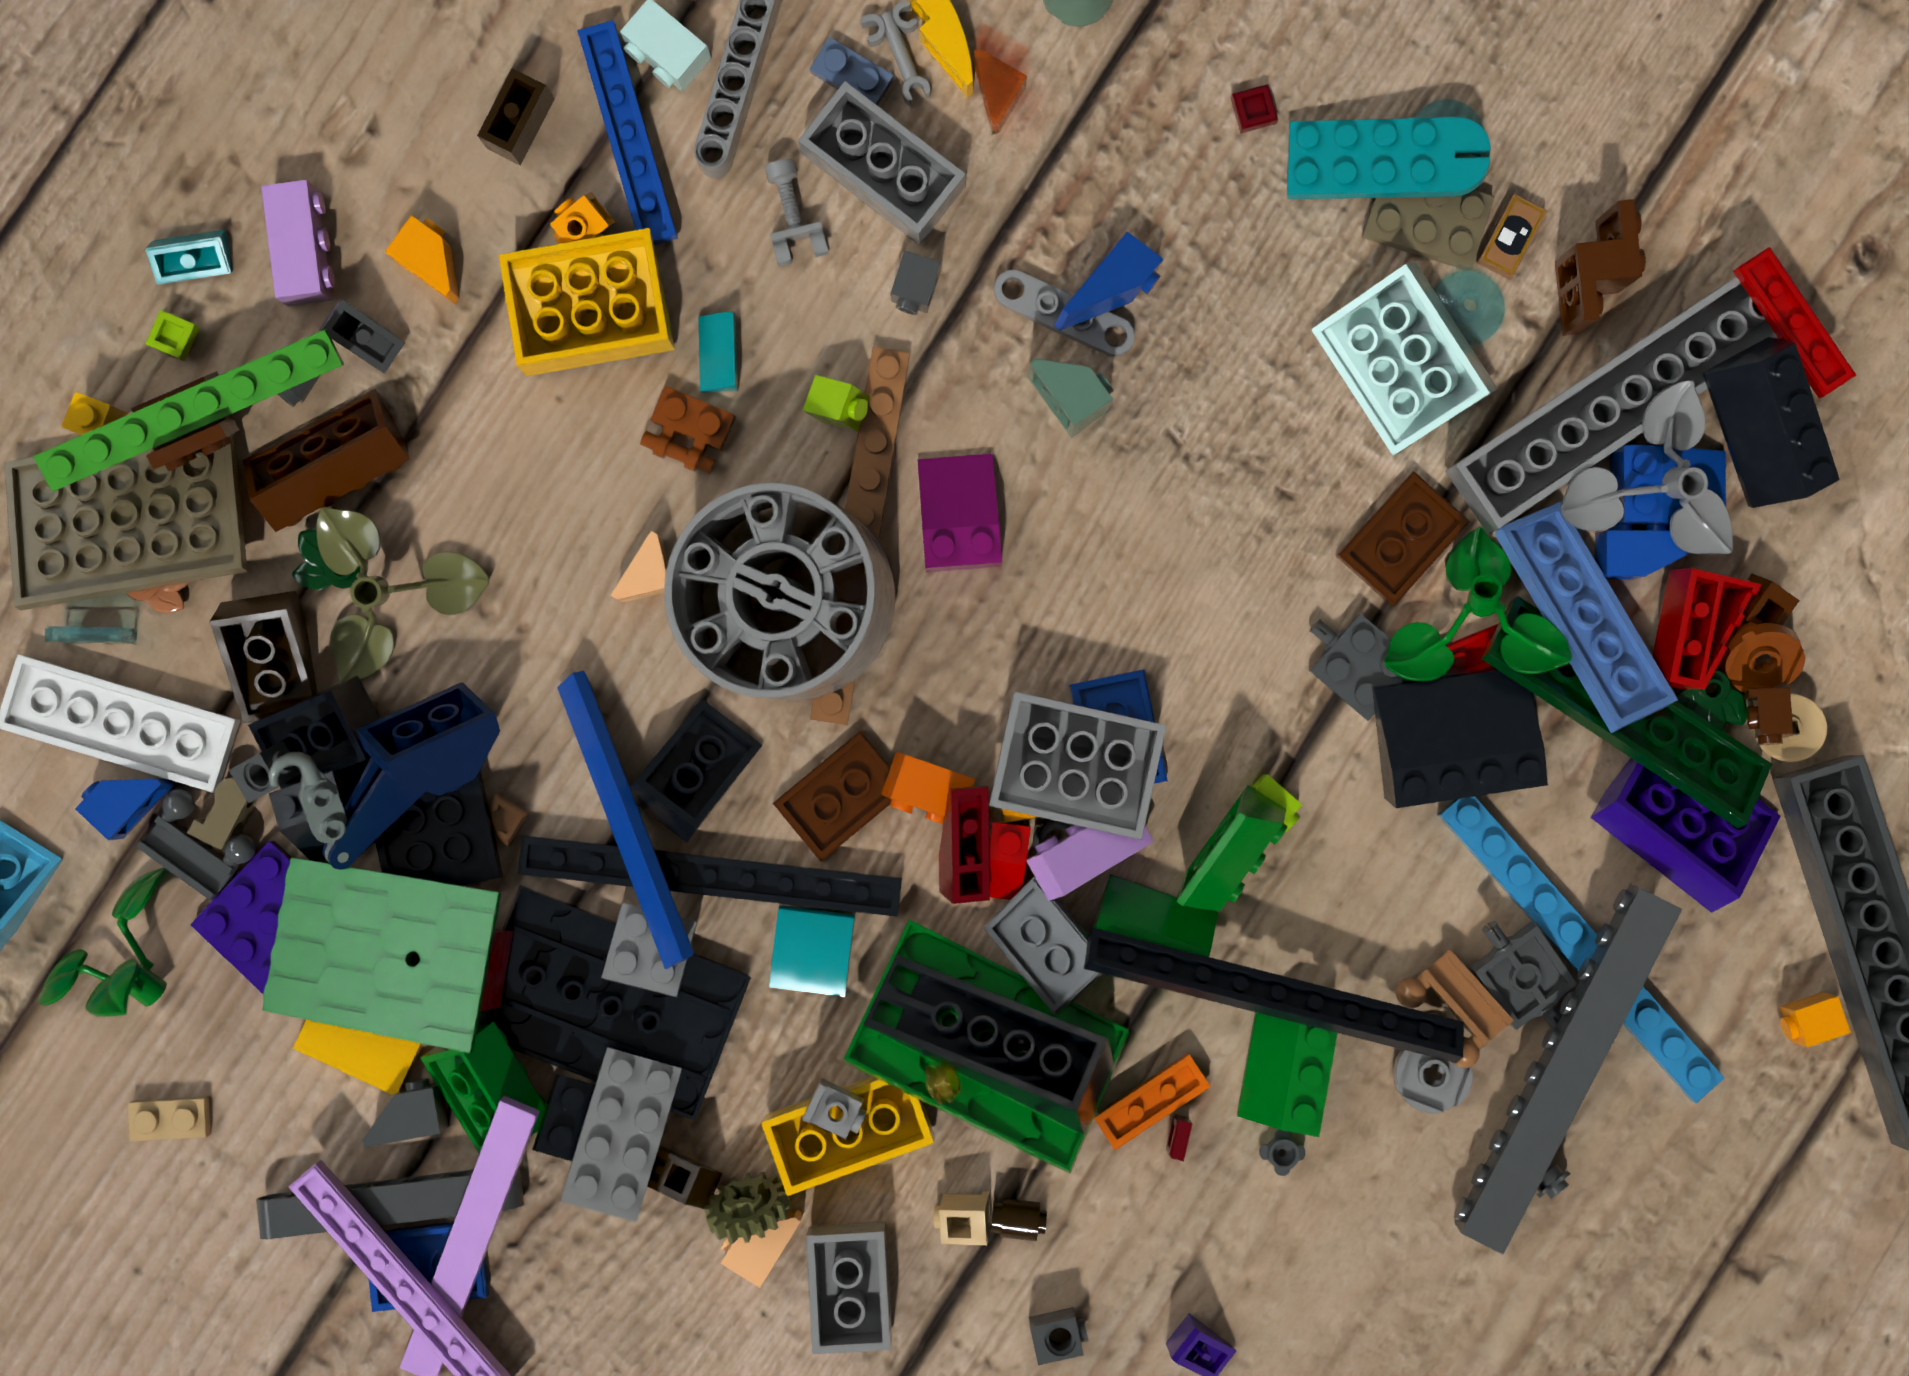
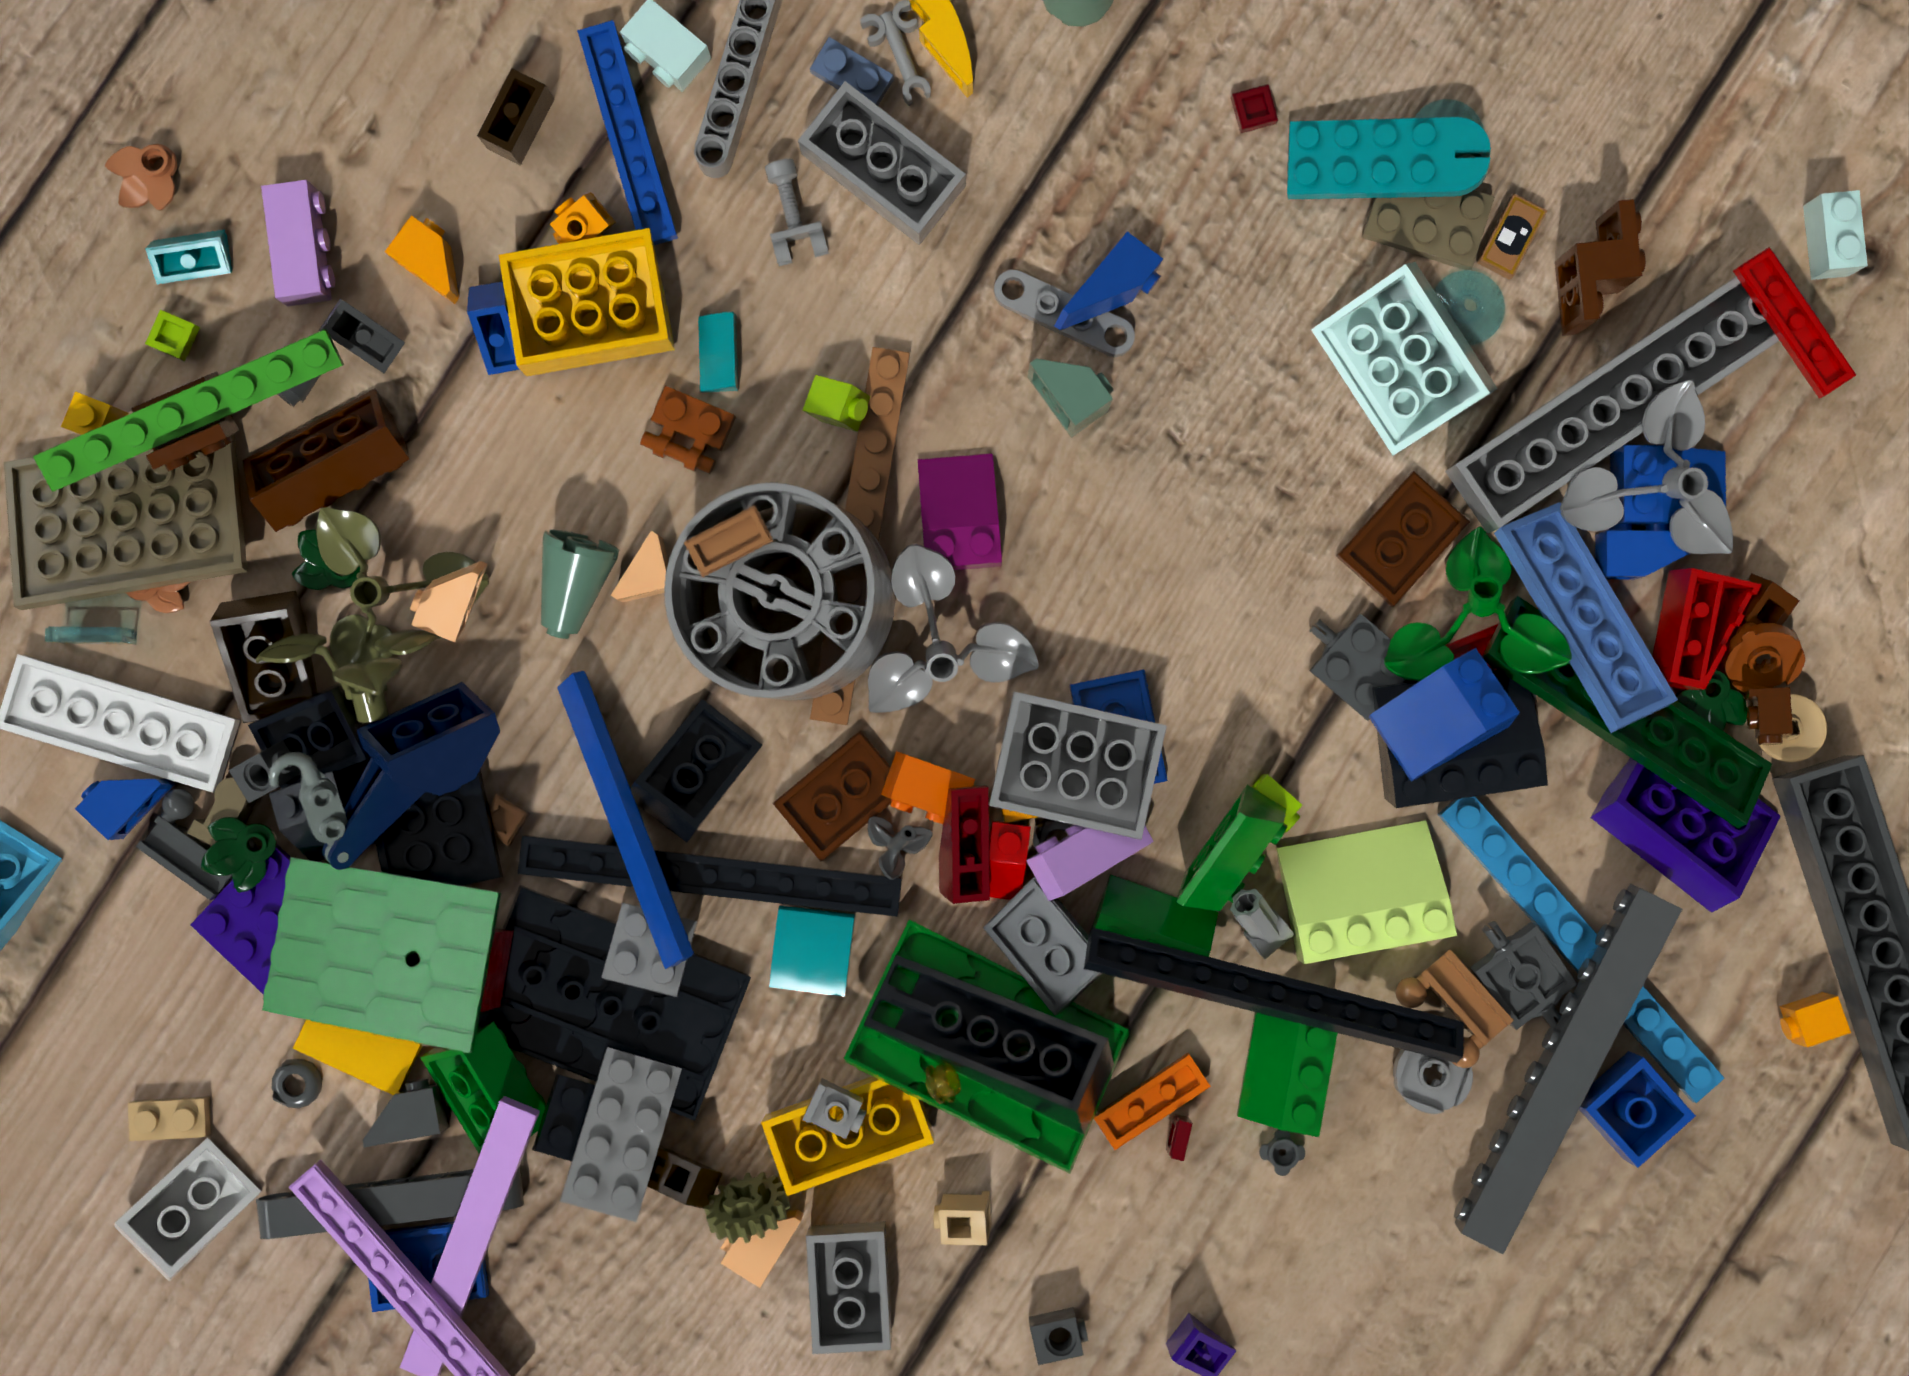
(128, 978): green plant -> none
(140, 179): none -> nougat plate
(187, 1209): none -> white slope
(233, 853): none -> dark green plate
(312, 1080): none -> dark grey piece
(366, 678): none -> olive plant
(448, 602): none -> light nougat slope
(492, 327): none -> blue slope
(571, 579): none -> sand green cone
(728, 541): none -> medium nougat tile
(898, 682): none -> light grey plant
(907, 839): none -> dark grey plant
(915, 283): dark grey brick -> none
(999, 86): clear orange slope -> none
(1018, 1219): dark brown brick -> none
(1261, 924): none -> light grey piece
(1365, 892): none -> yellowish green slope
(1444, 715): none -> blue slope
(1553, 1182): dark grey plate -> none
(1634, 1109): none -> blue brick
(1771, 423): black slope -> none
(1835, 235): none -> light aqua brick

